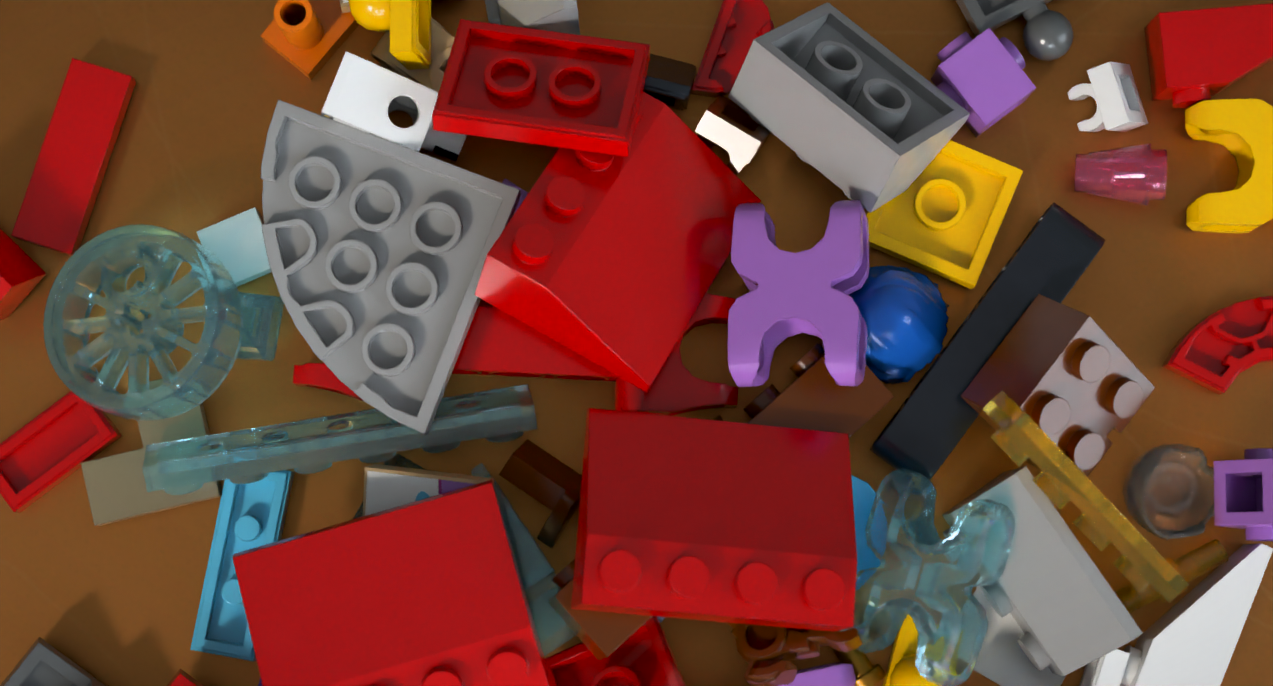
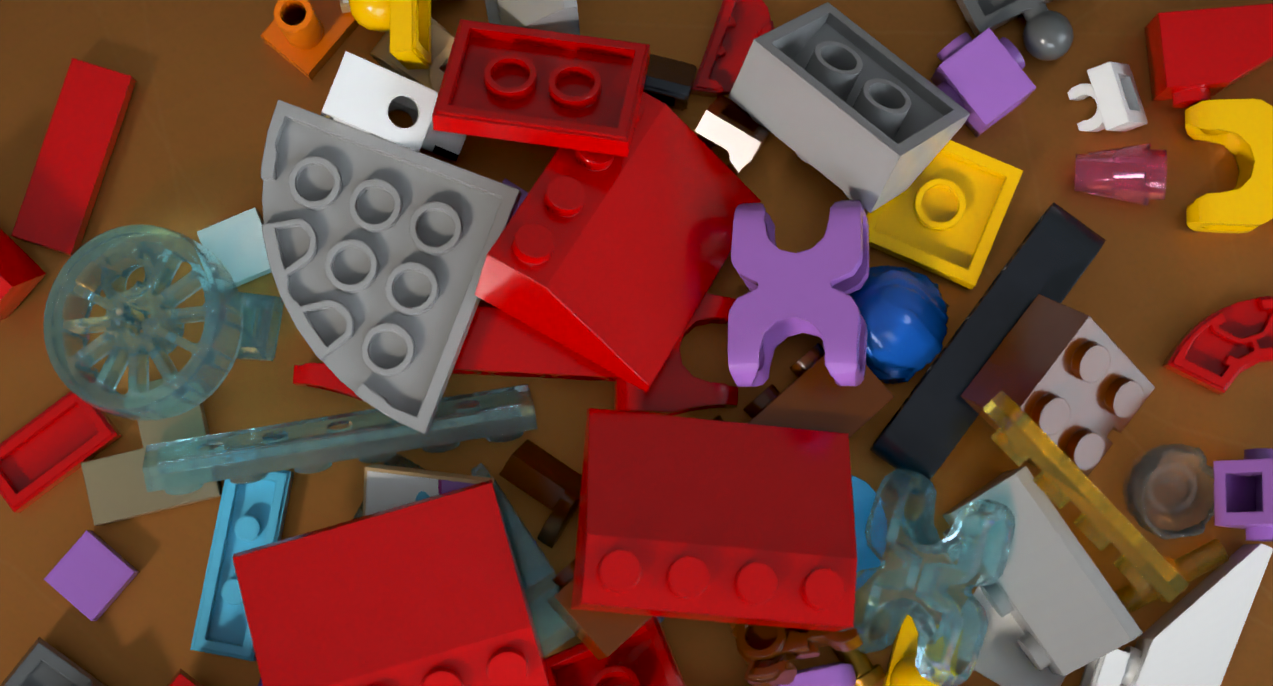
(91, 575): none -> medium lavender tile

